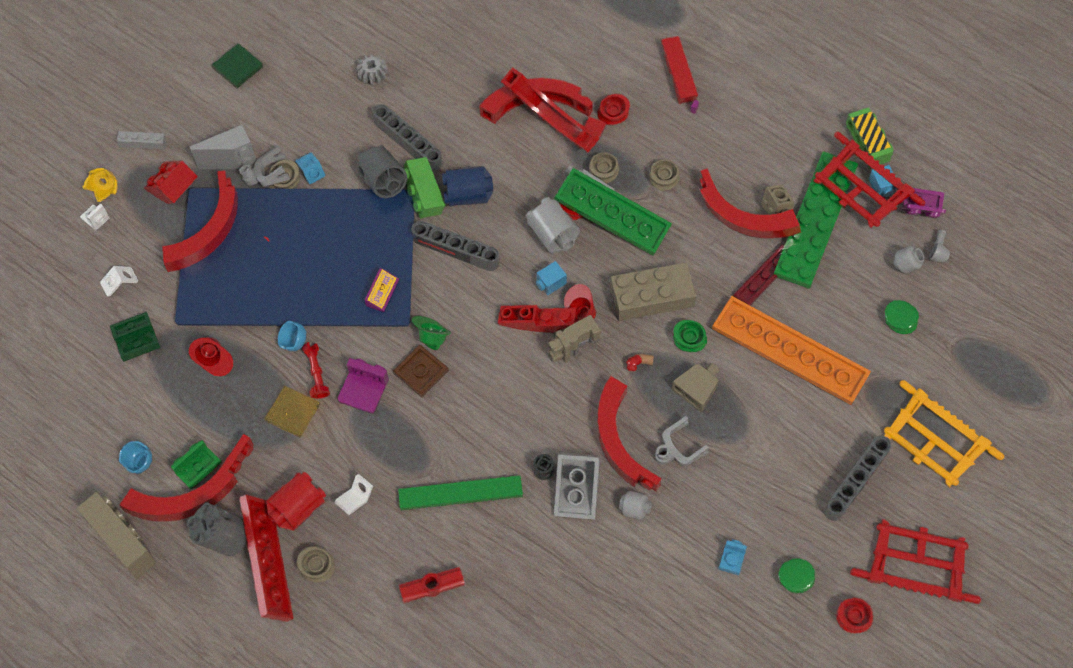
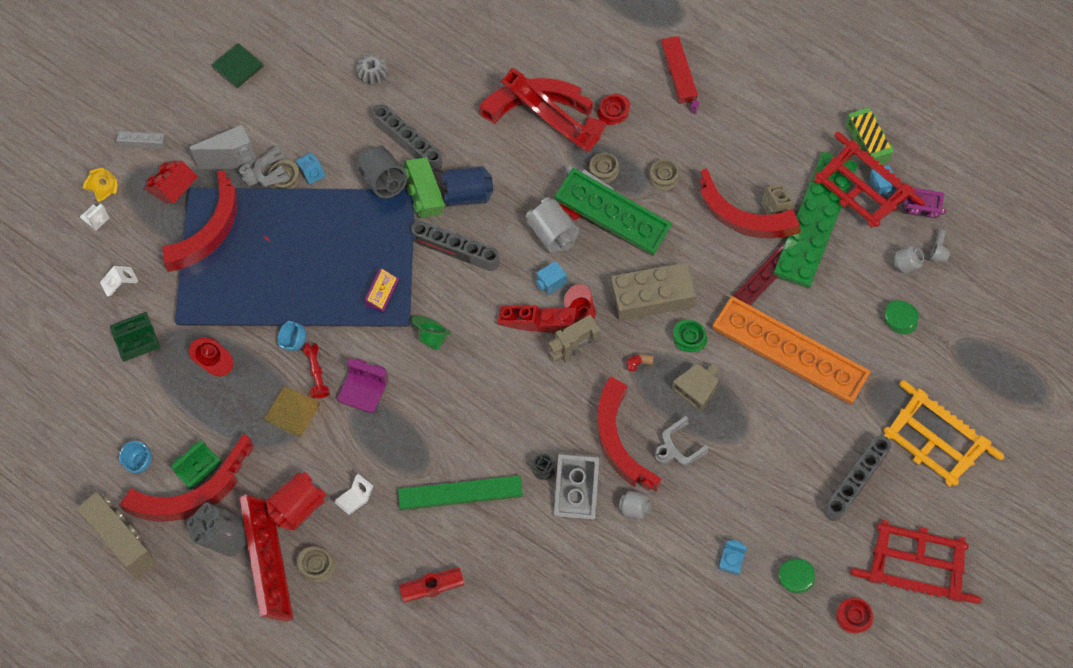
(420, 370): reddish brown tile -> none

